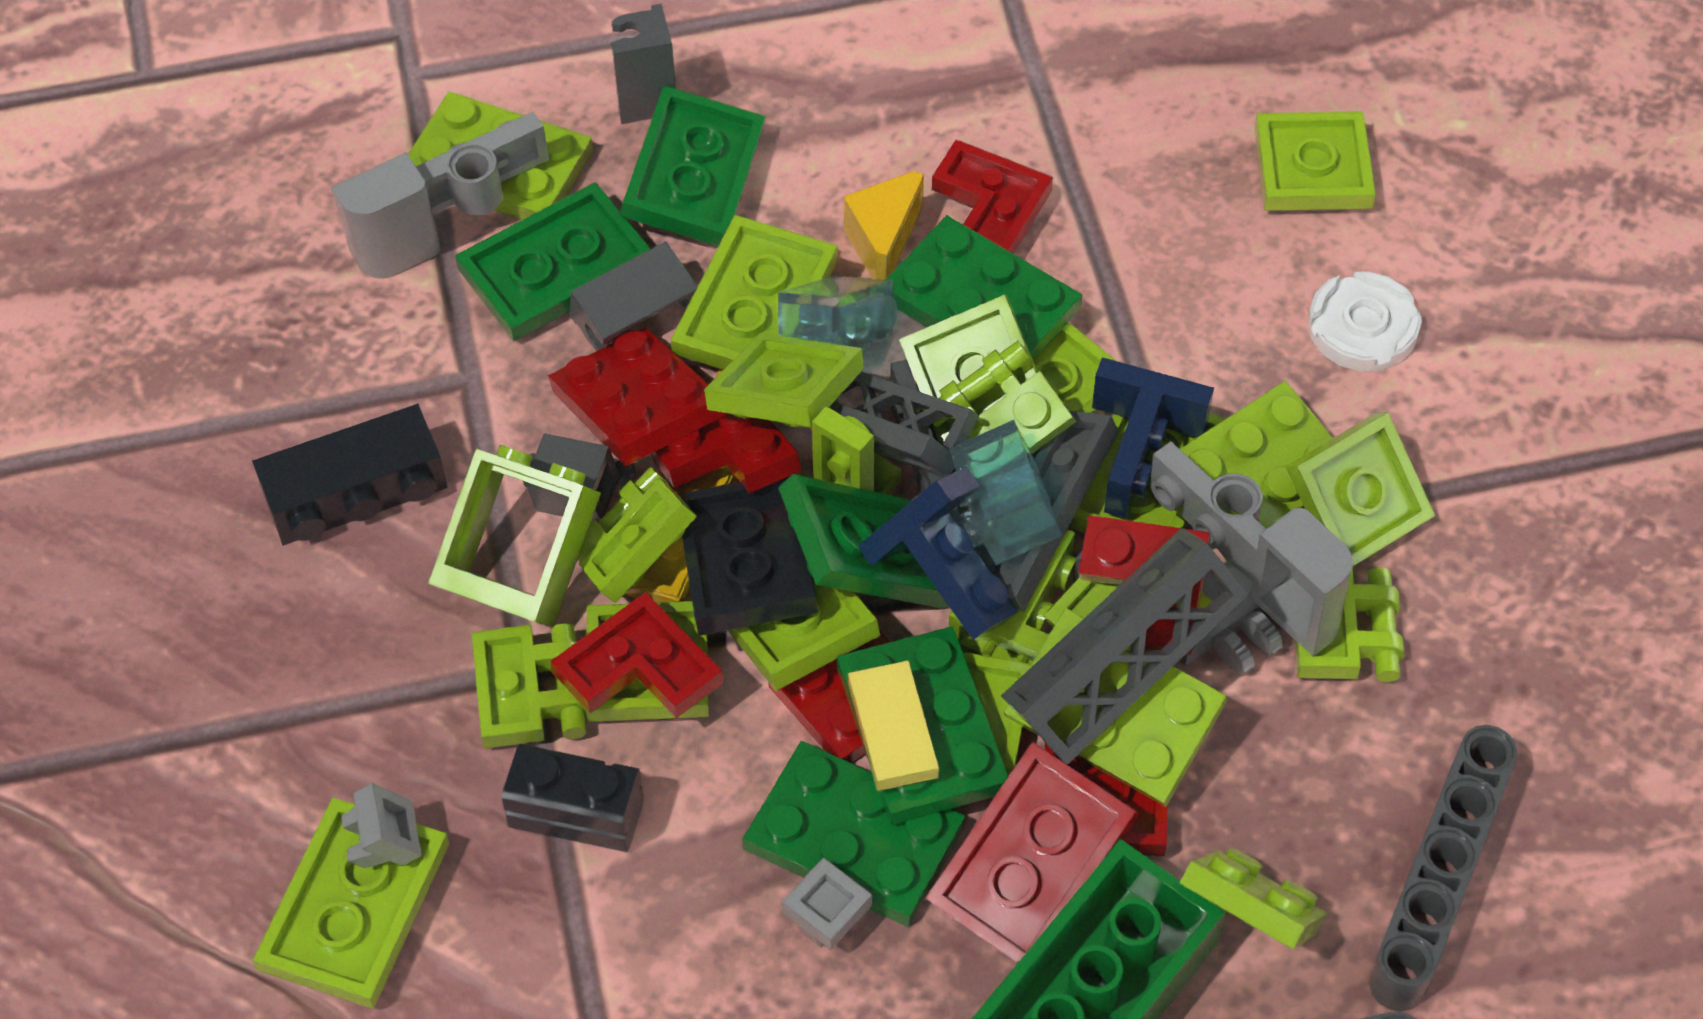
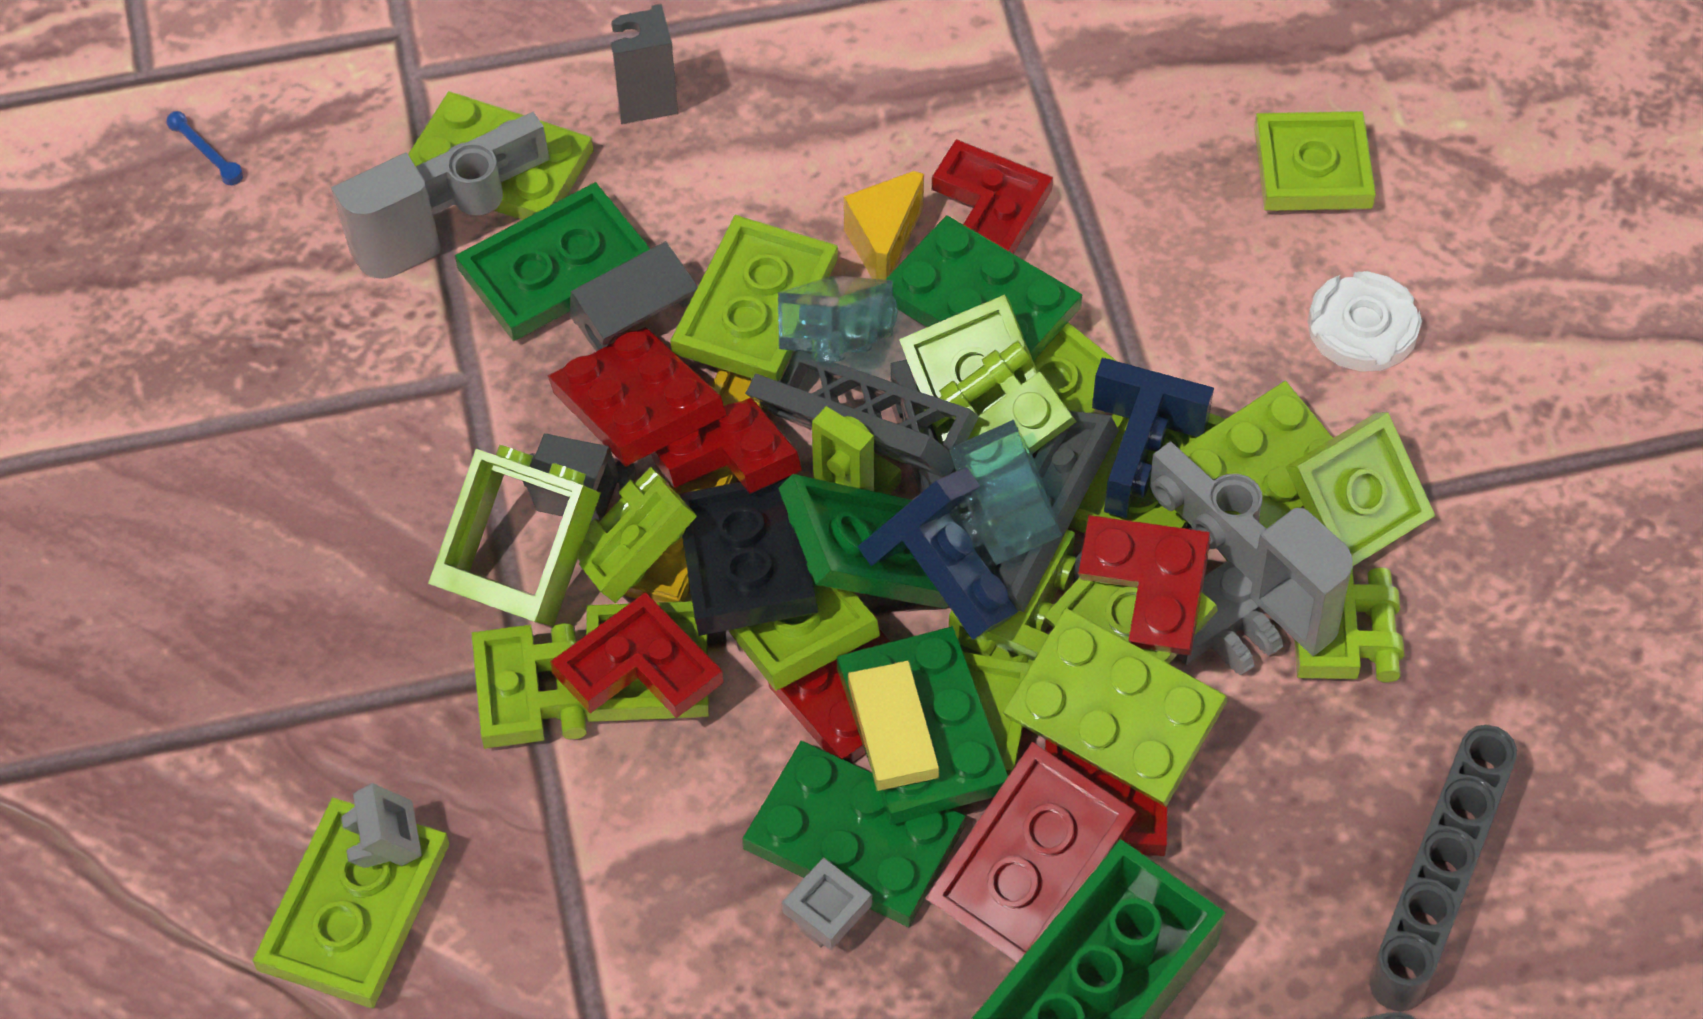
(230, 172): none -> blue hinge
(350, 474): black brick -> none
(573, 797): black brick -> none
(692, 166): green plate -> none
(784, 379): lime plate -> none
(1111, 629): dark grey fence -> none
(1235, 885): lime plate -> none

